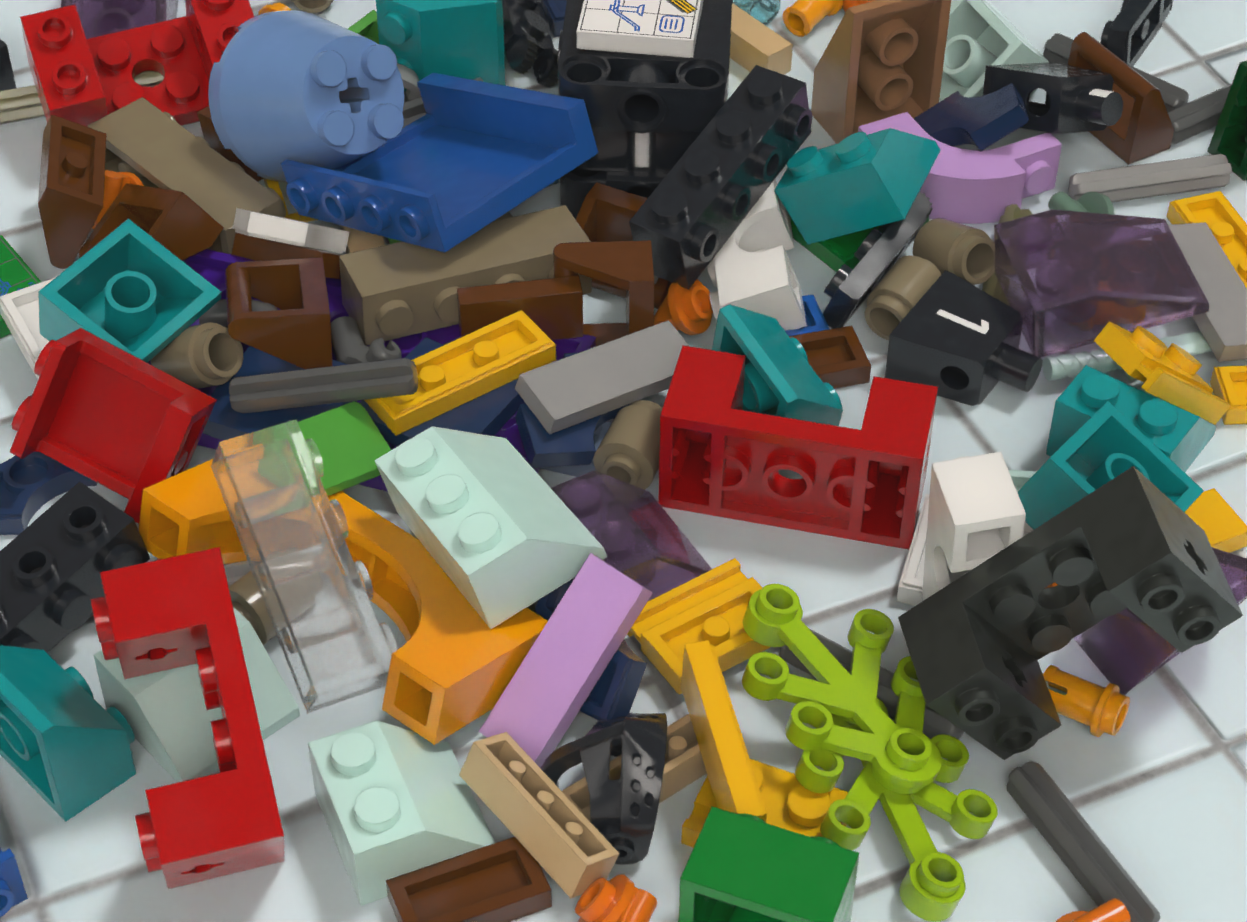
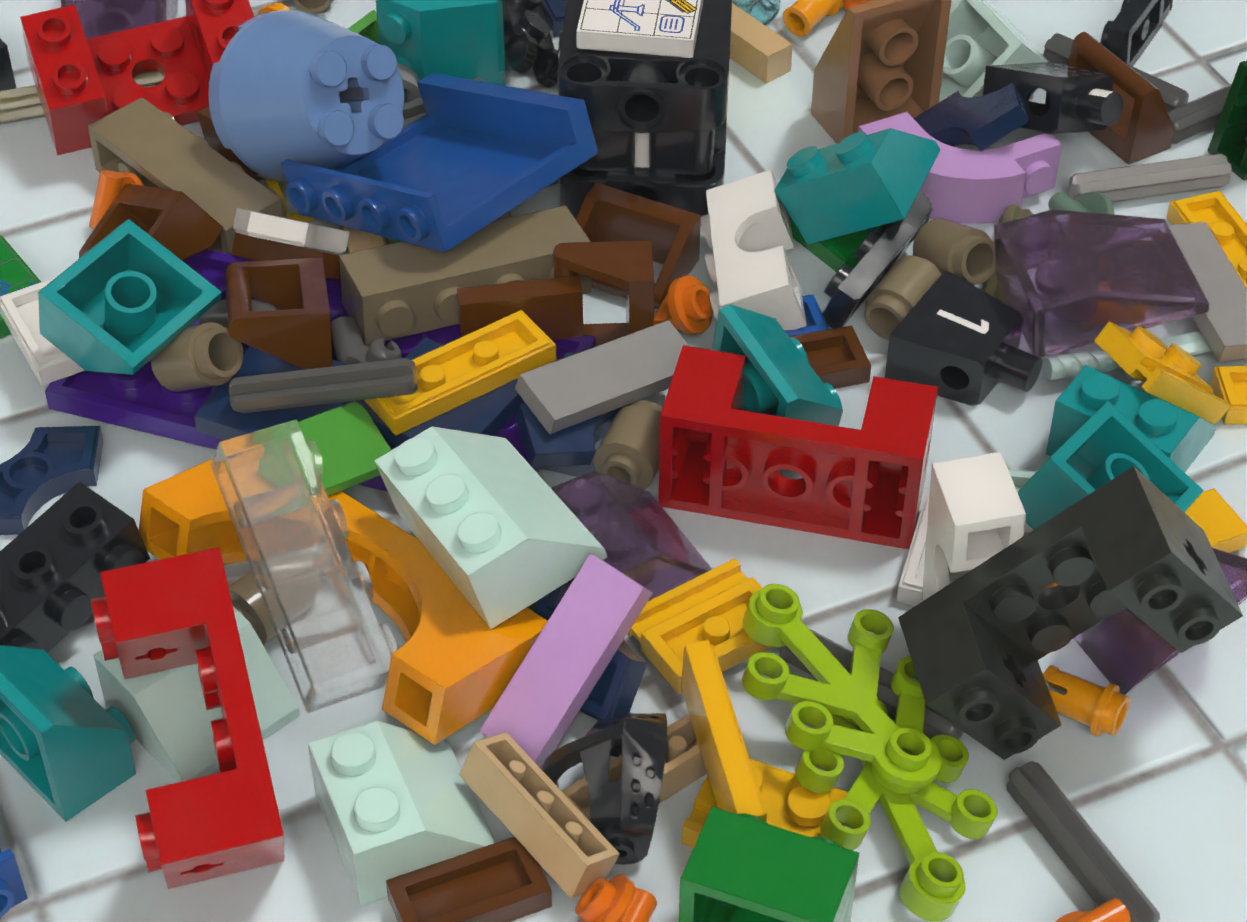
(70, 186): reddish brown tile -> none
(110, 416): red panel -> none
(723, 174): black brick -> none

